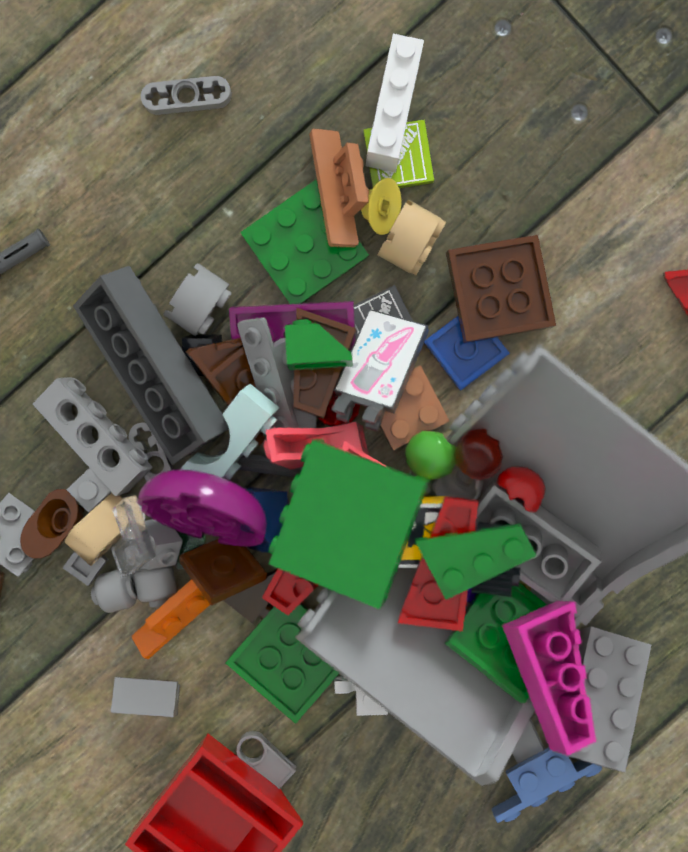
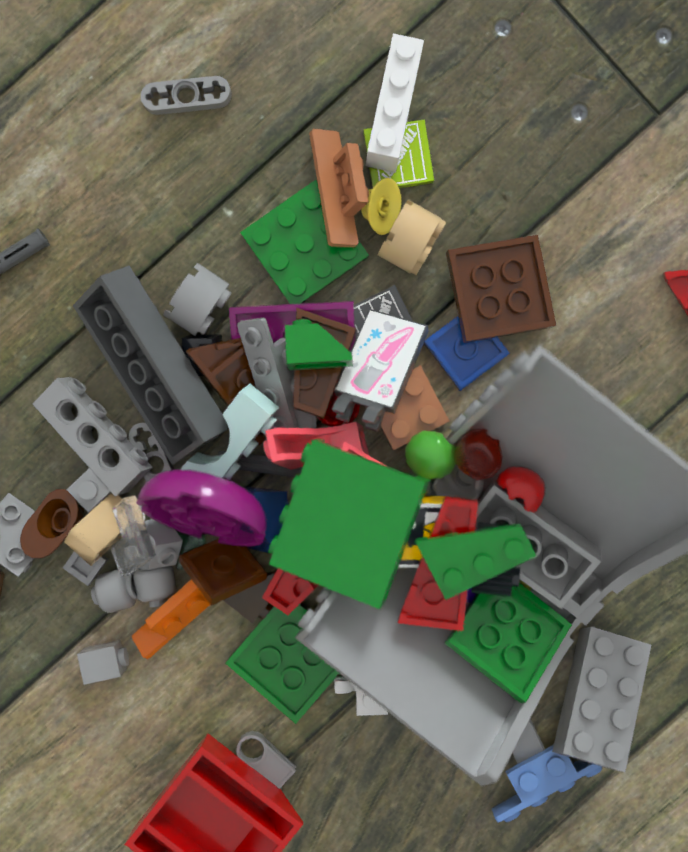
(103, 661): none -> light grey brick
(145, 697): light grey hinge -> none
(551, 668): dark pink wedge -> none

